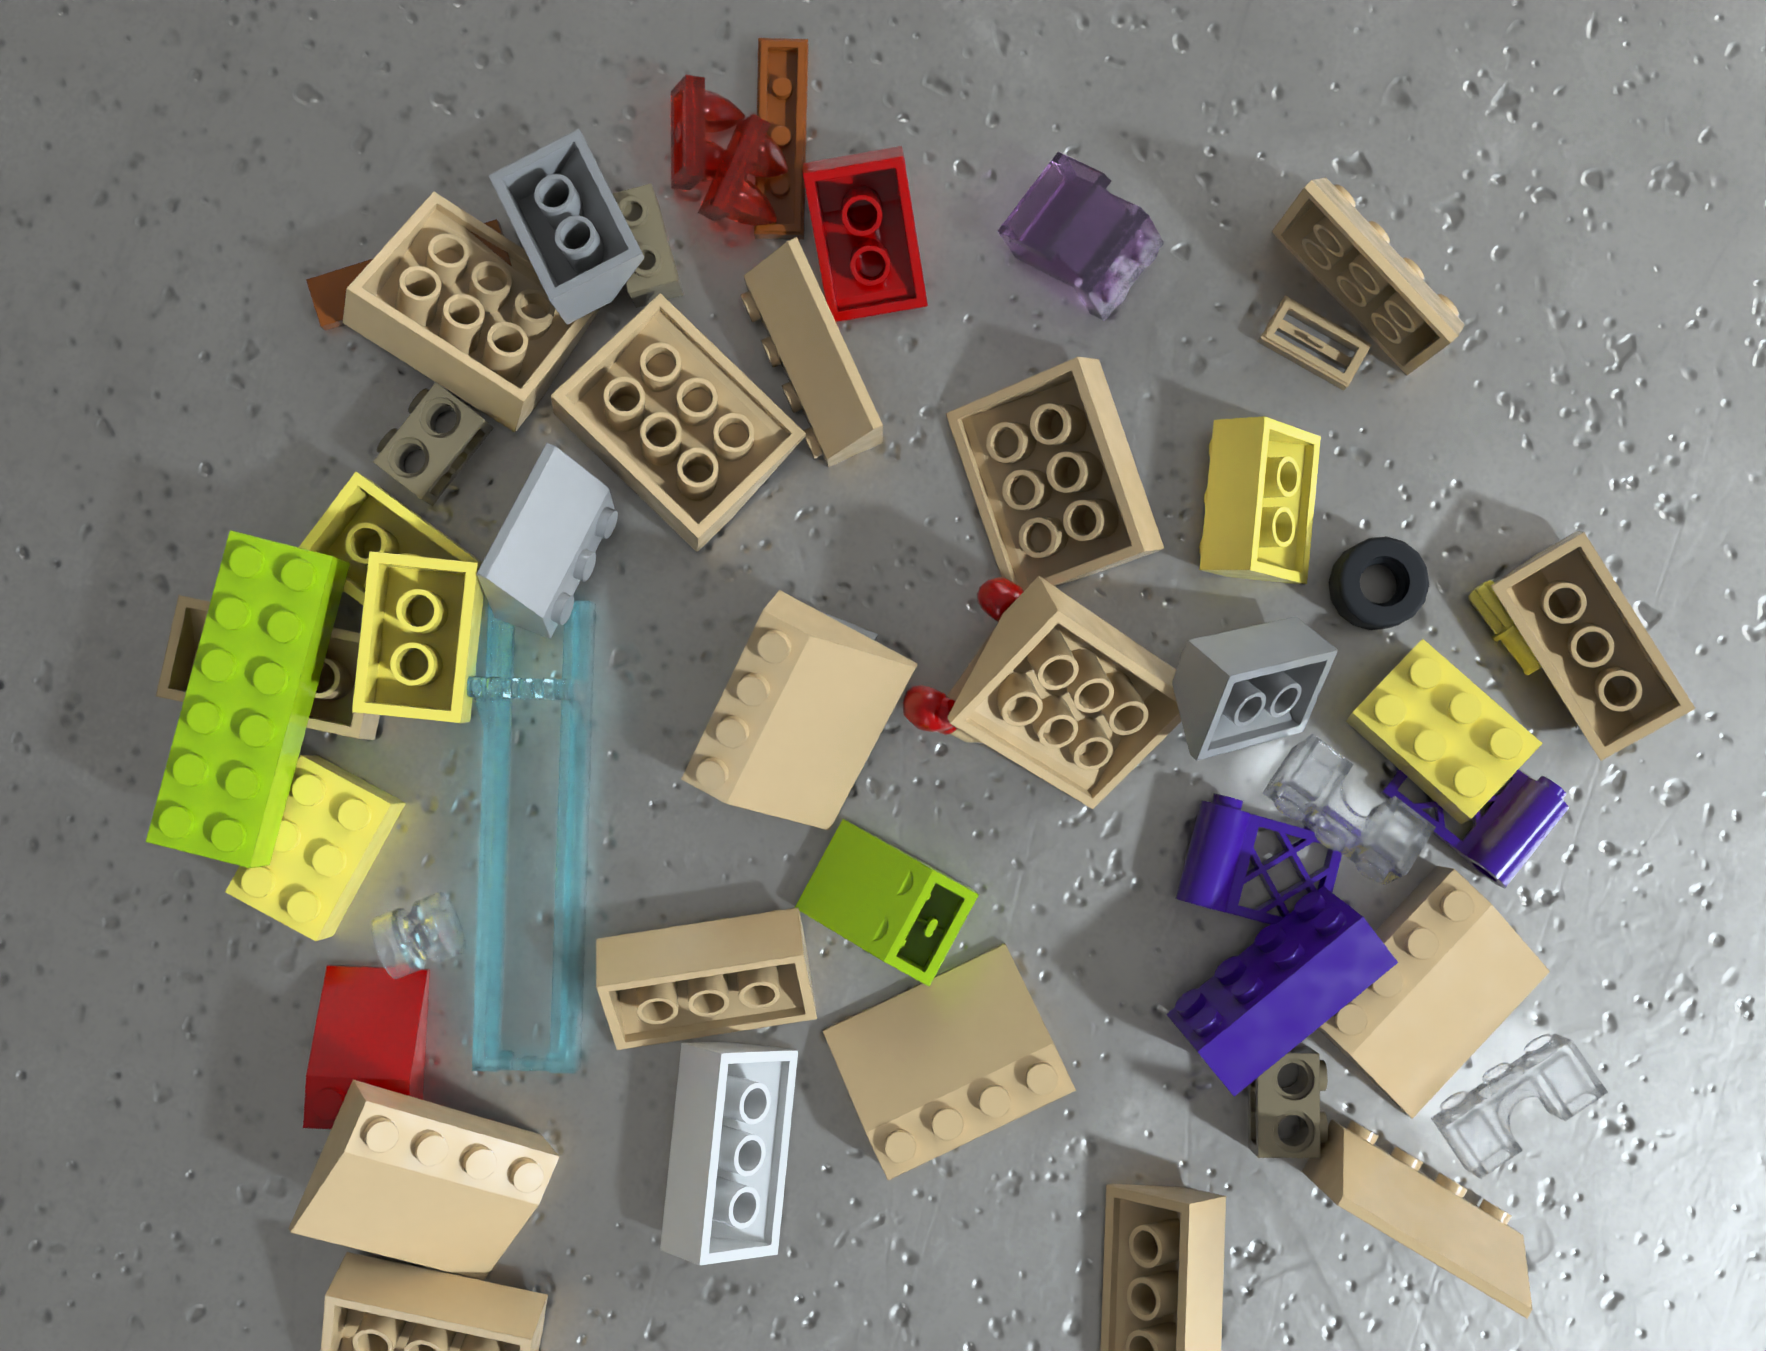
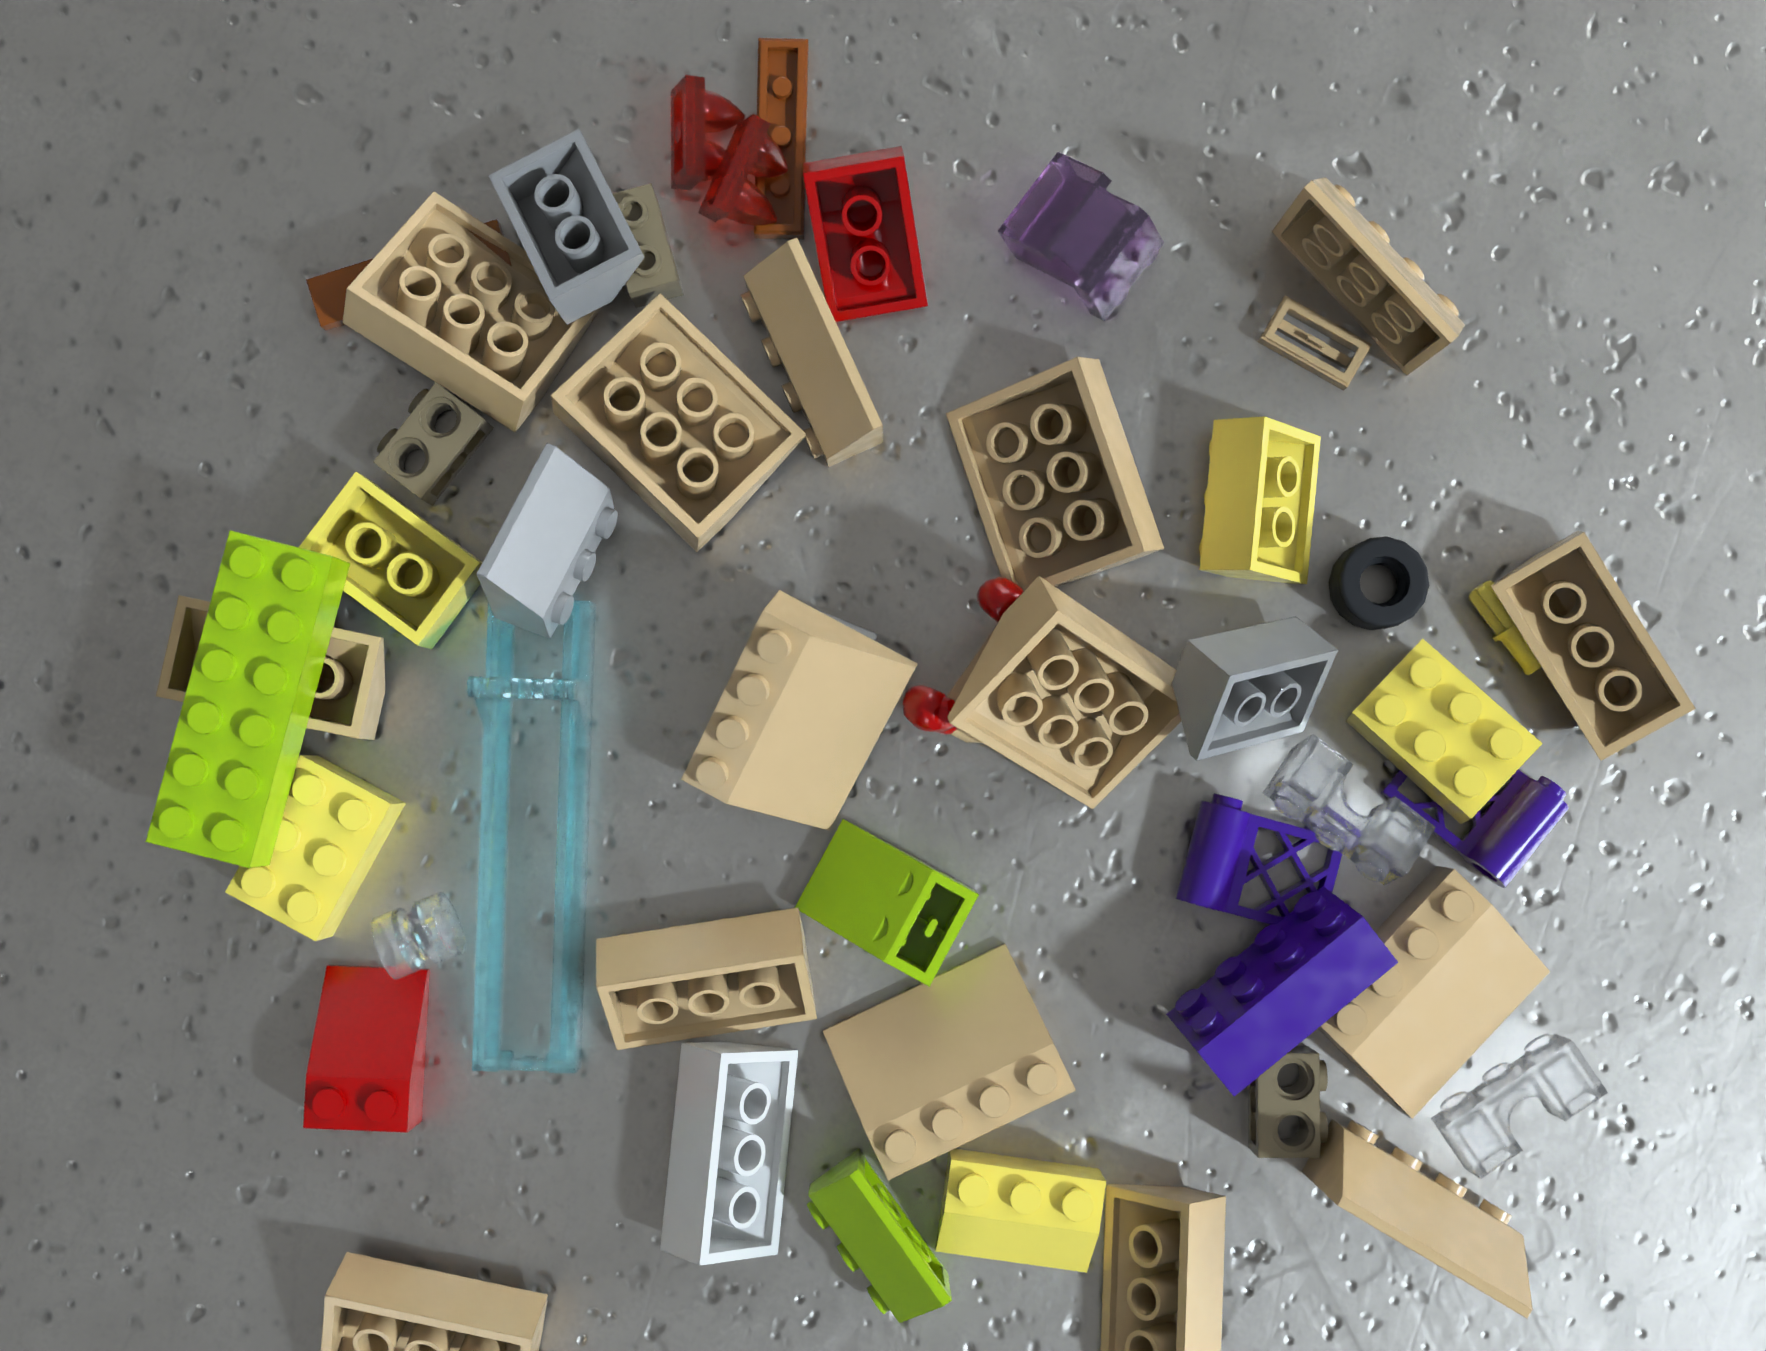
(418, 637): light yellow brick -> none
(423, 1182): tan slope -> none
(879, 1239): none -> lime slope
(1020, 1210): none -> light yellow slope

